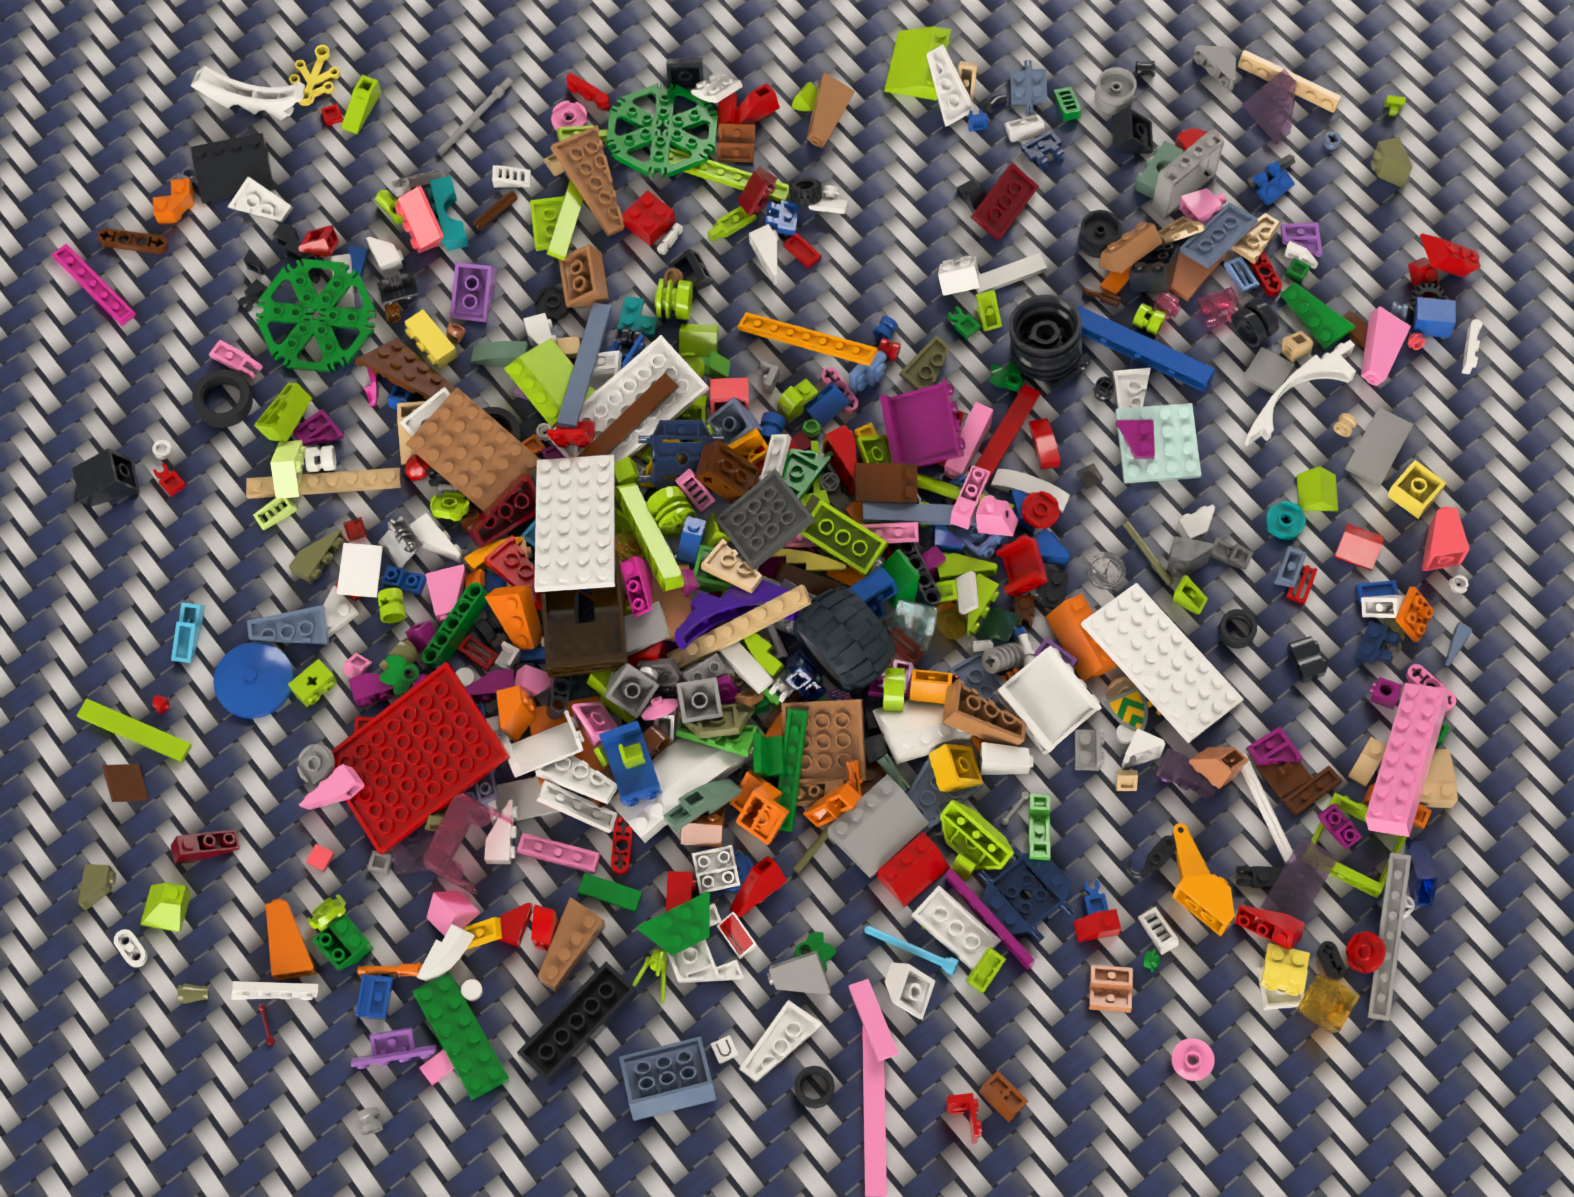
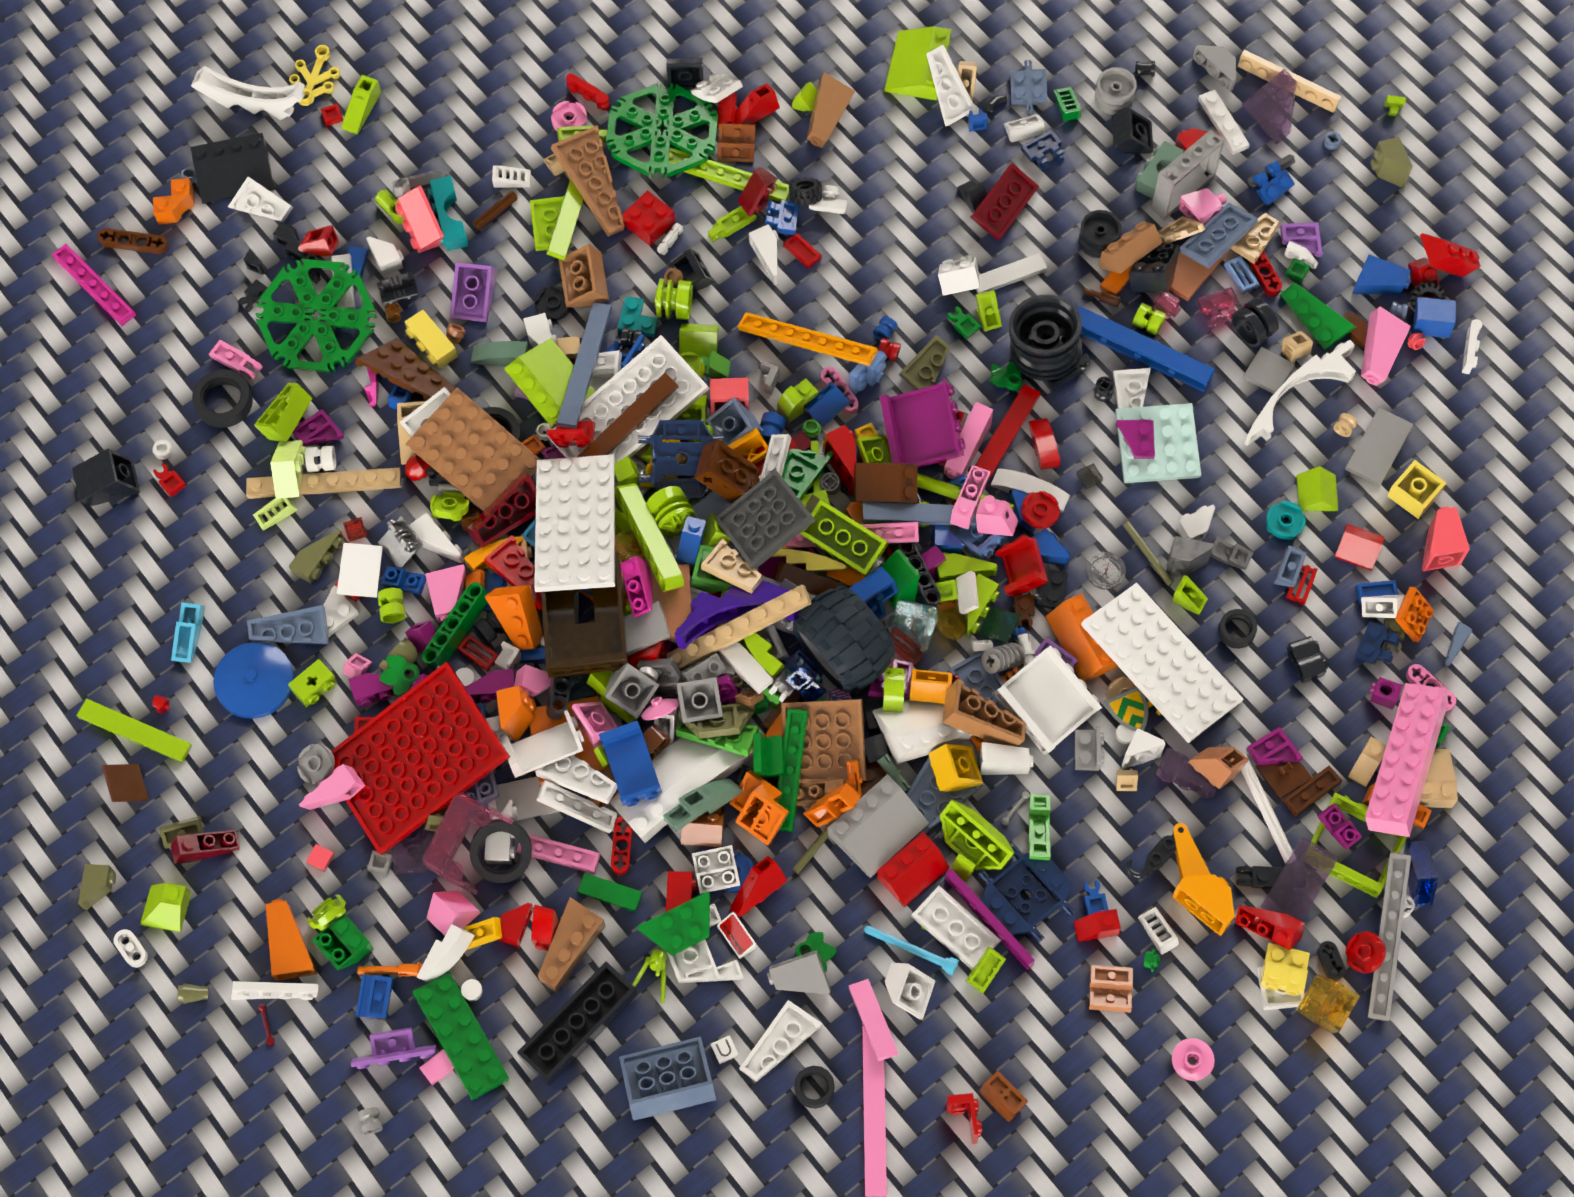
(184, 827): none -> olive slope
(497, 92): light grey bar -> none
(506, 875): none -> black tyre
(632, 755): lime panel -> none
(684, 478): bright pink slope -> none
(690, 582): magenta slope -> none
(1223, 122): none -> white plate
(1381, 278): none -> blue slope
(1459, 579): white plate -> none

